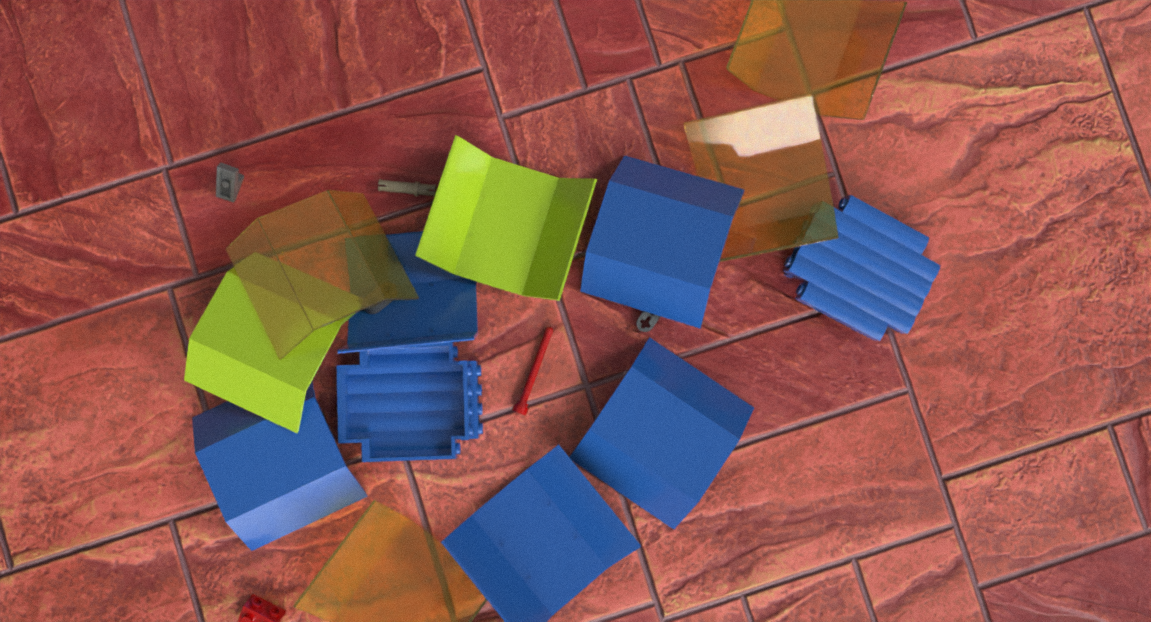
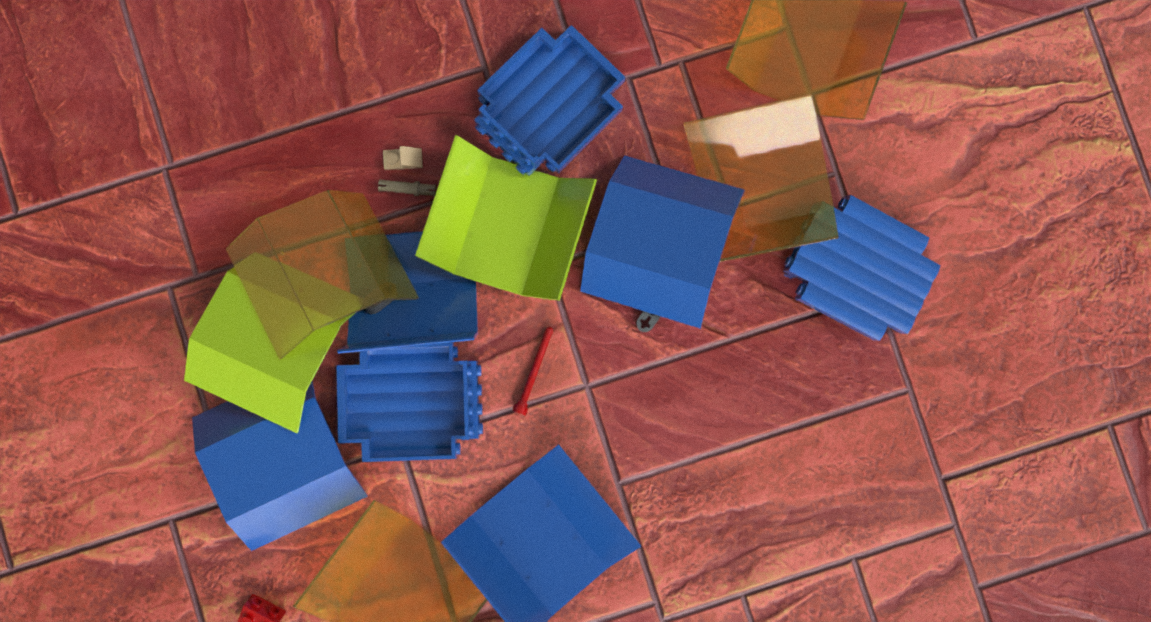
(228, 182): dark grey slope -> none
(403, 158): none -> tan slope
(549, 101): none -> blue panel
(663, 434): blue piece -> none

